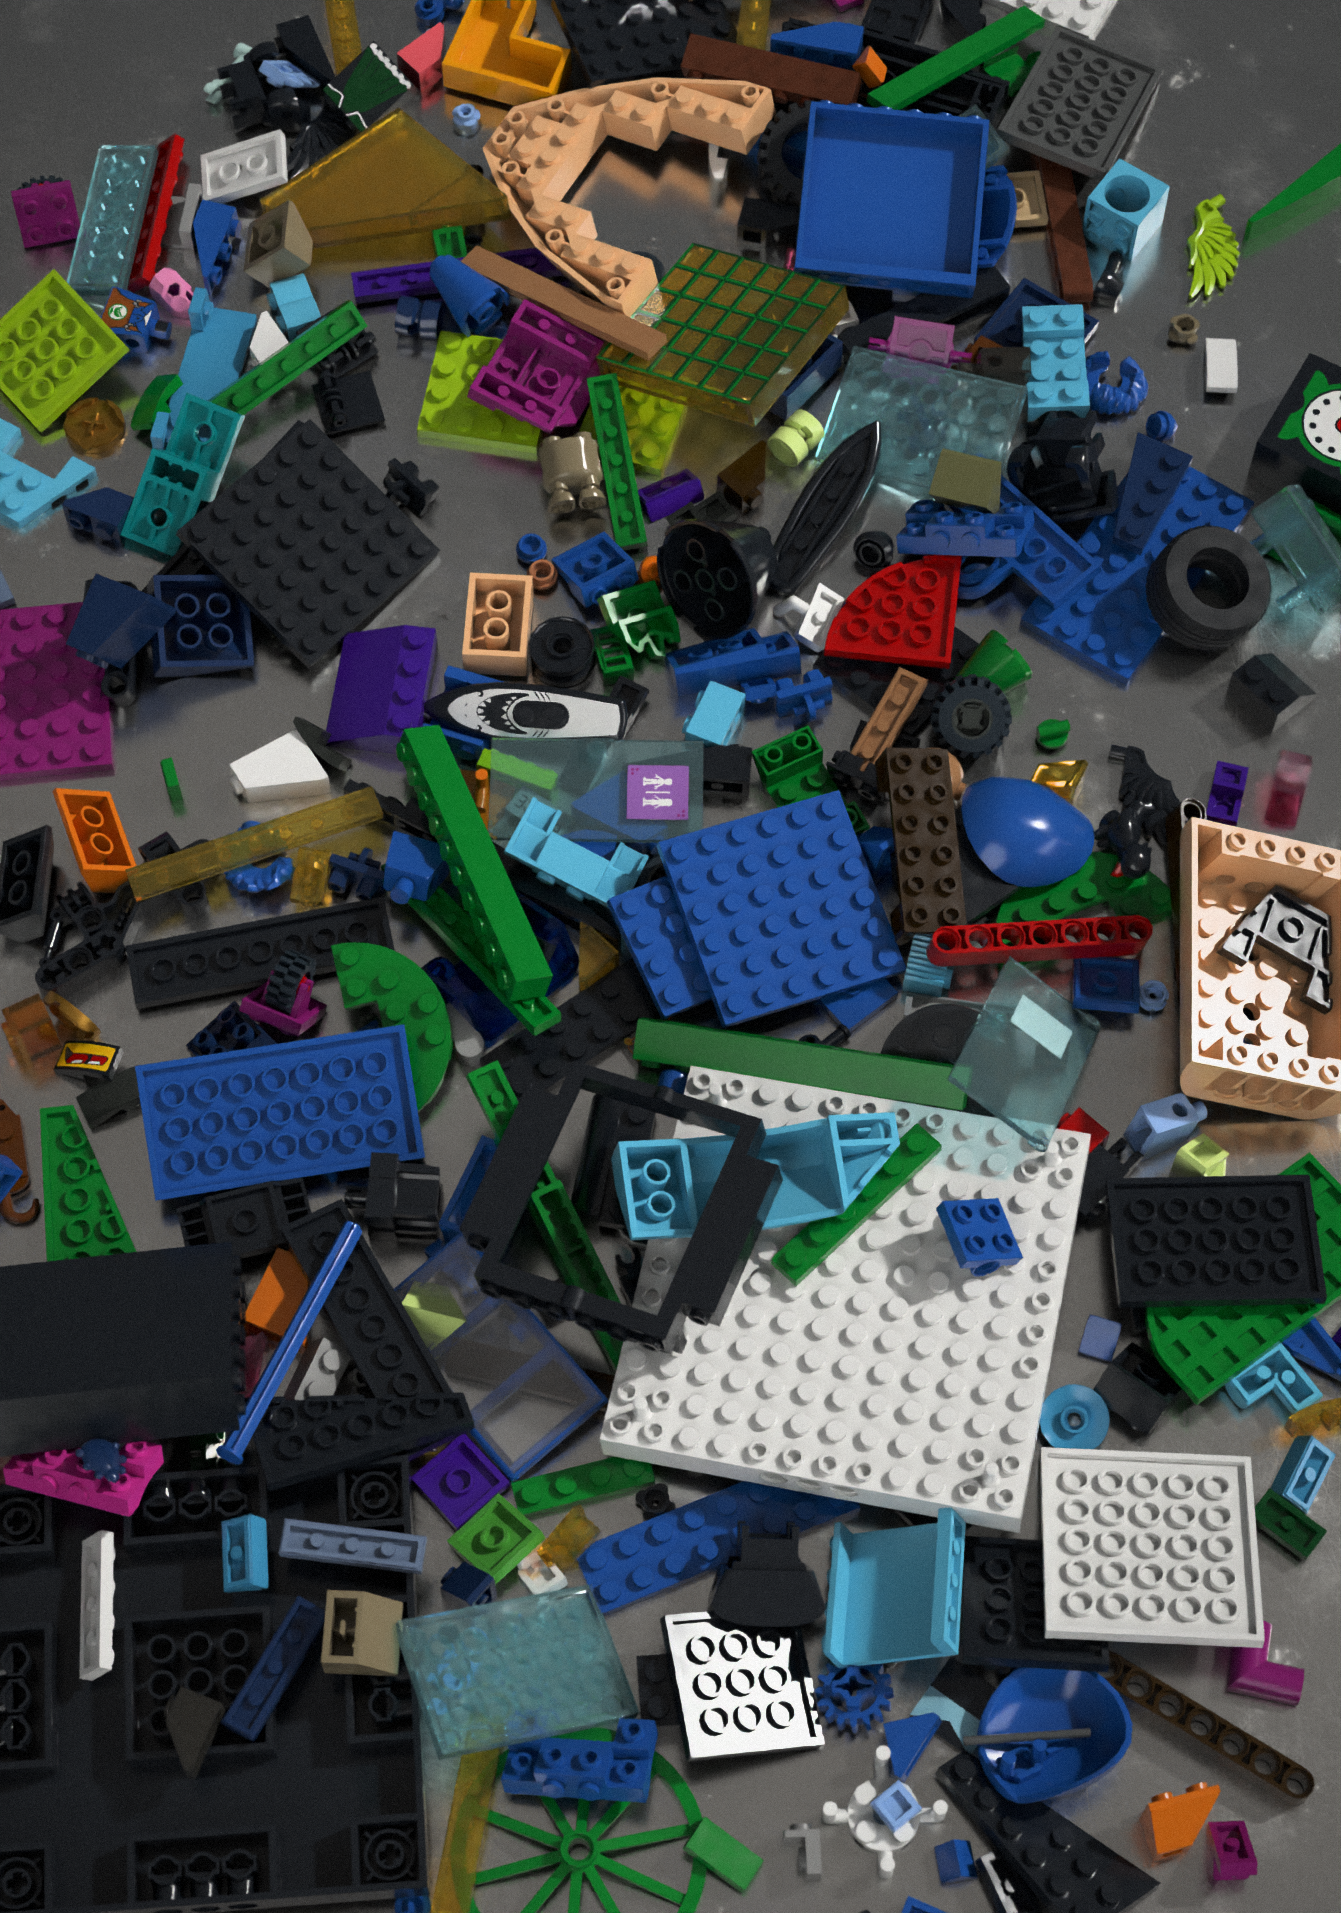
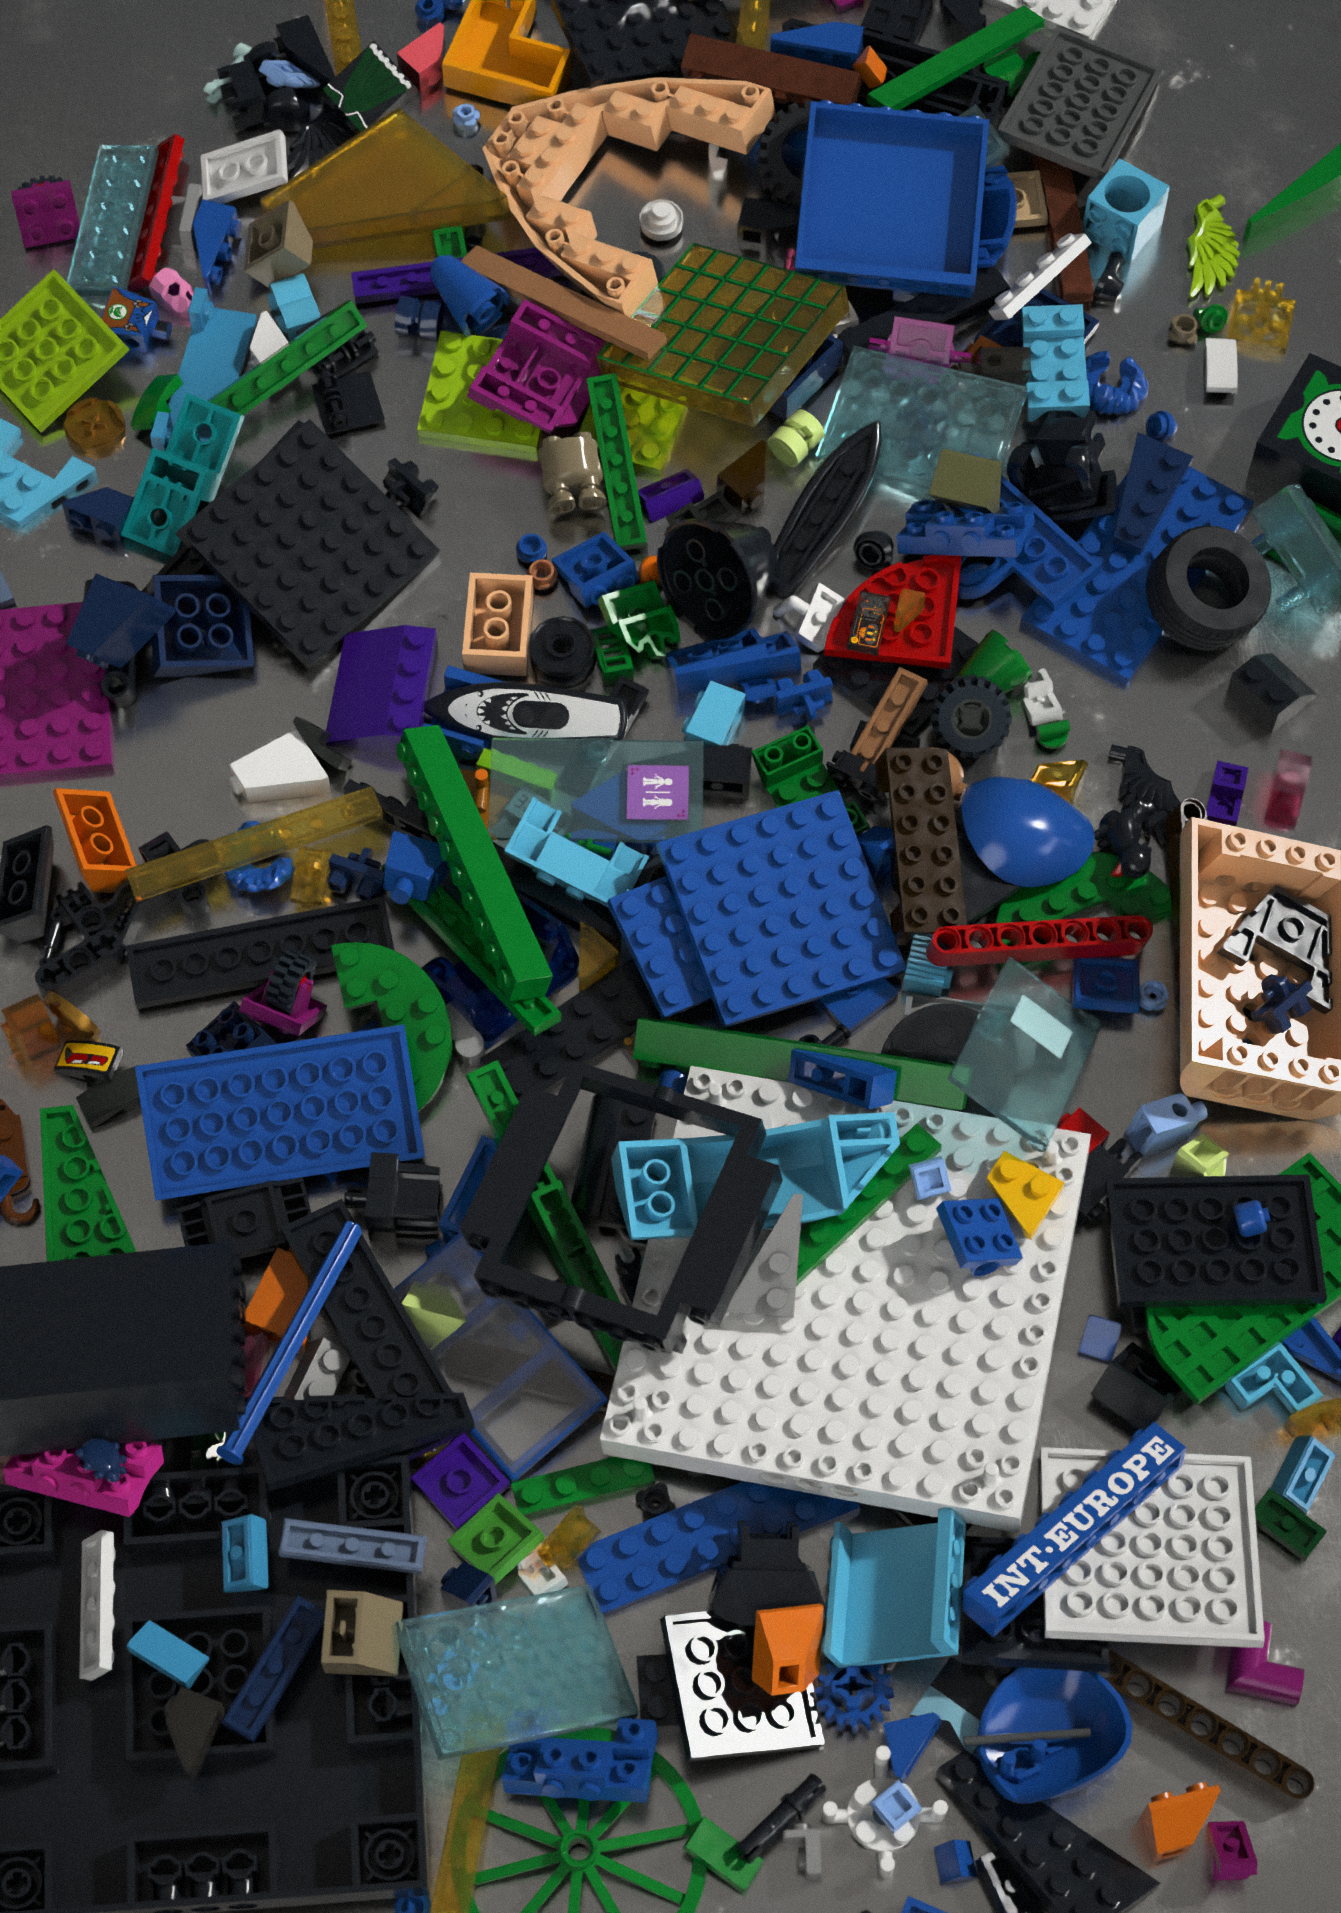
(167, 1654): none -> dark azure slope
(171, 779): green tile -> none
(591, 846): none -> green hand
(661, 220): none -> white plate
(772, 1277): none -> light grey wing
(787, 1648): none -> orange slope
(791, 1808): none -> black pin
(843, 1078): none -> blue slope
(869, 623): none -> tile
(909, 607): none -> clear yellow slope
(930, 1178): none -> light blue tile
(1024, 1191): none -> yellow wing
(1032, 282): none -> white plate
(1040, 700): none -> white slope
(1072, 1528): none -> blue brick
(1079, 1400): dark azure dish -> none
(1211, 318): none -> green plate
(1251, 1218): none -> blue piece
(1265, 300): none -> clear yellow piece
(1278, 998): none -> dark blue hips

